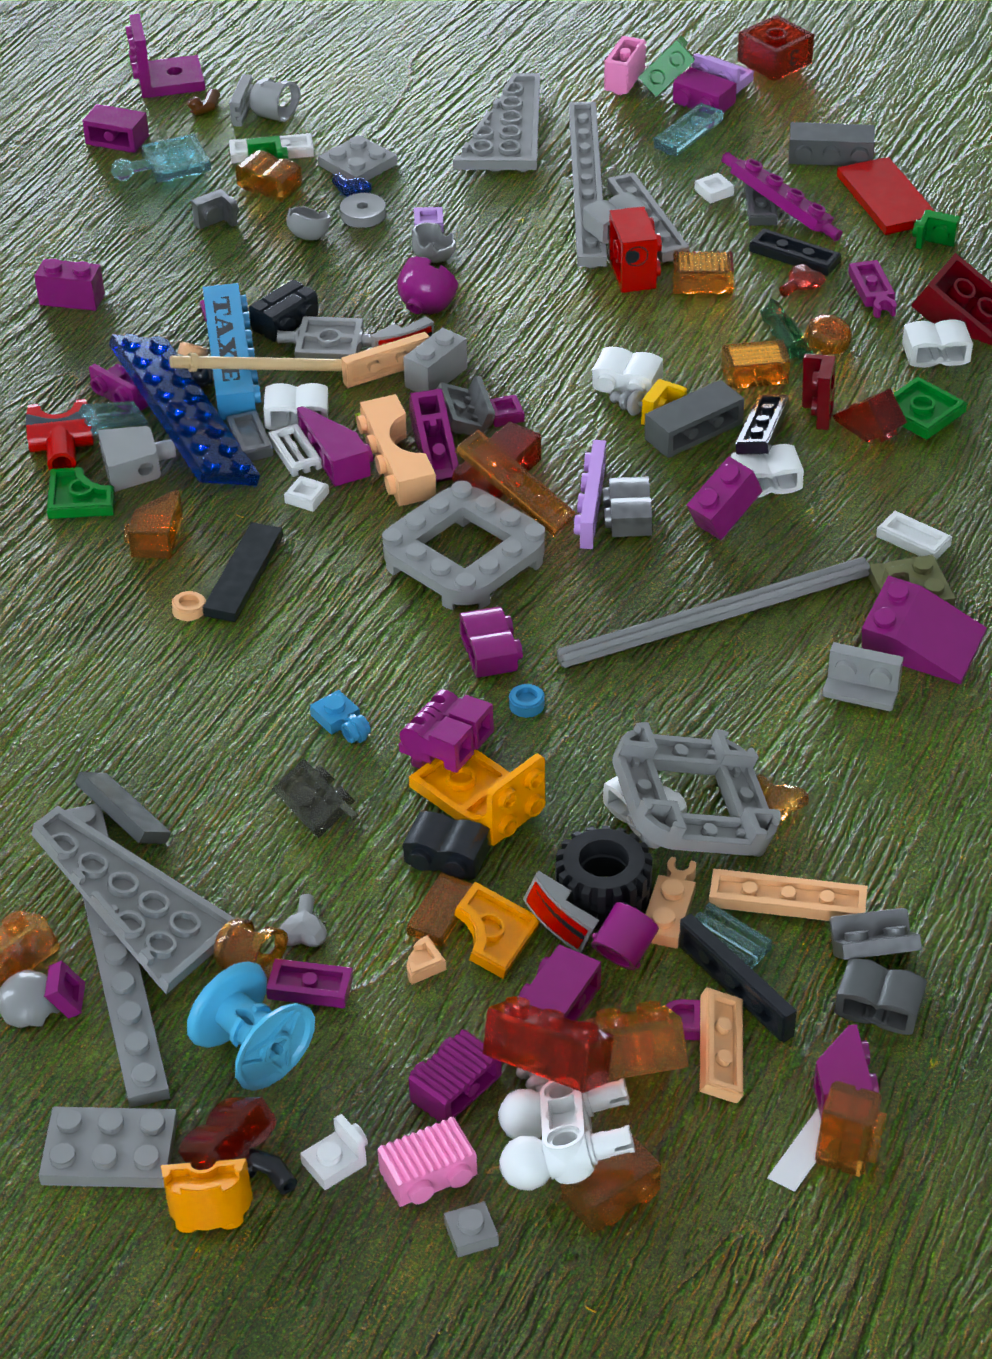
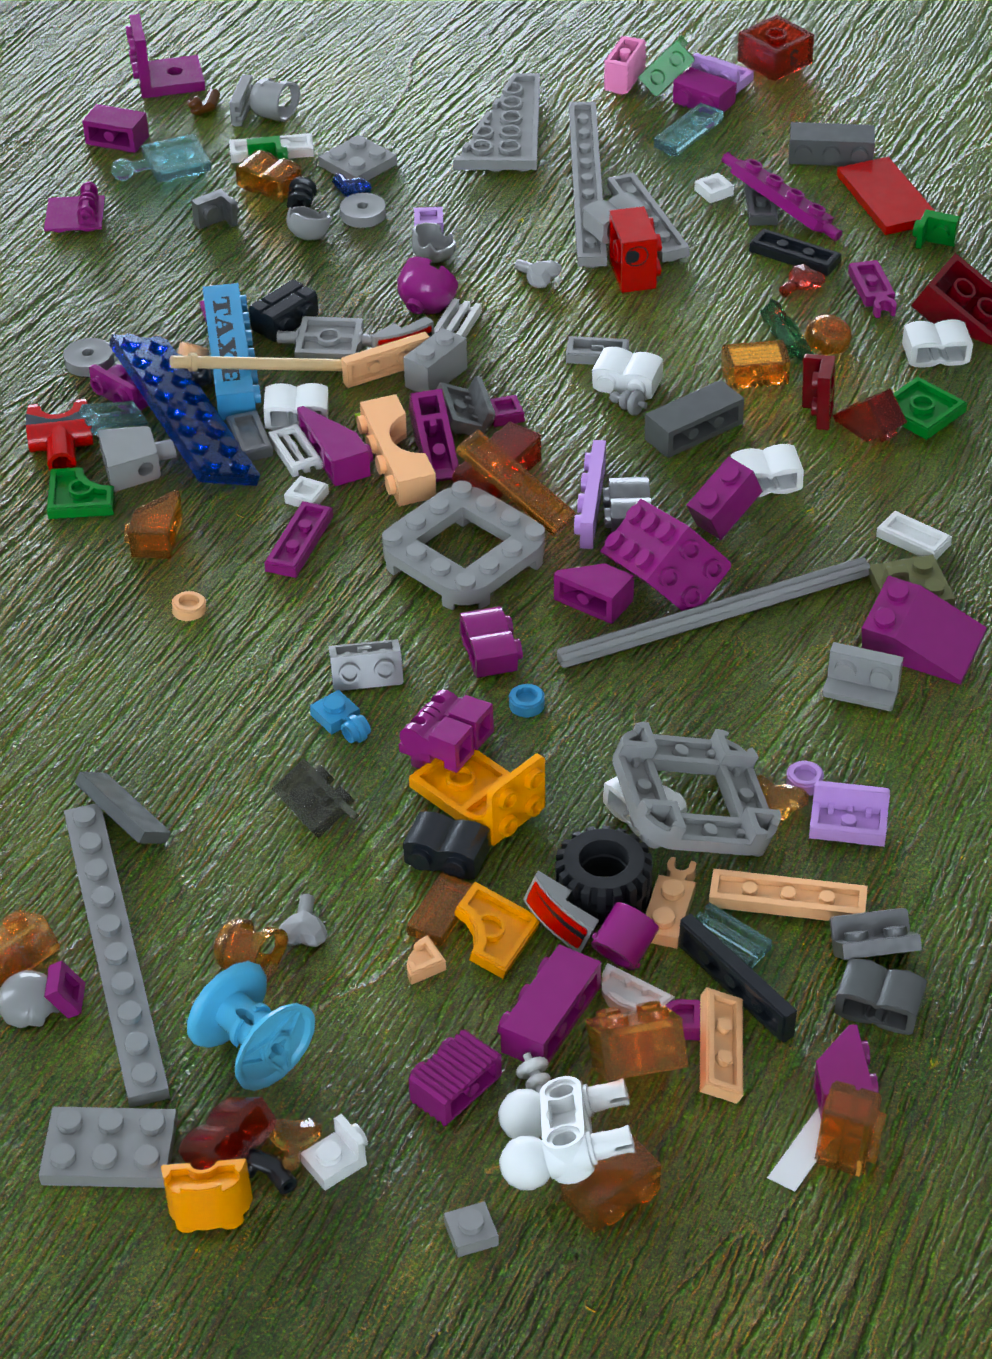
(69, 284): magenta brick -> none
(76, 212): none -> magenta hinge
(86, 352): none -> light grey piece
(149, 912): light grey wing -> none
(243, 572): black tile -> none
(294, 1138): none -> clear orange rock
(298, 539): none -> magenta tile
(301, 192): none -> black bush
(310, 983): magenta plate -> none
(366, 665): none -> light grey bracket
(427, 1162): bright pink brick -> none
(454, 314): none -> white tile
(539, 273): none -> light grey rock
(548, 1044): clear red brick -> none
(588, 349): none -> light grey tile
(595, 590): none -> magenta slope
(626, 991): none -> white tile
(659, 395): yellow bracket -> none
(666, 555): none -> magenta bracket
(703, 272): clear orange brick -> none
(762, 424): black tile -> none
(803, 775): none -> lavender tile
(849, 813): none -> lavender bracket

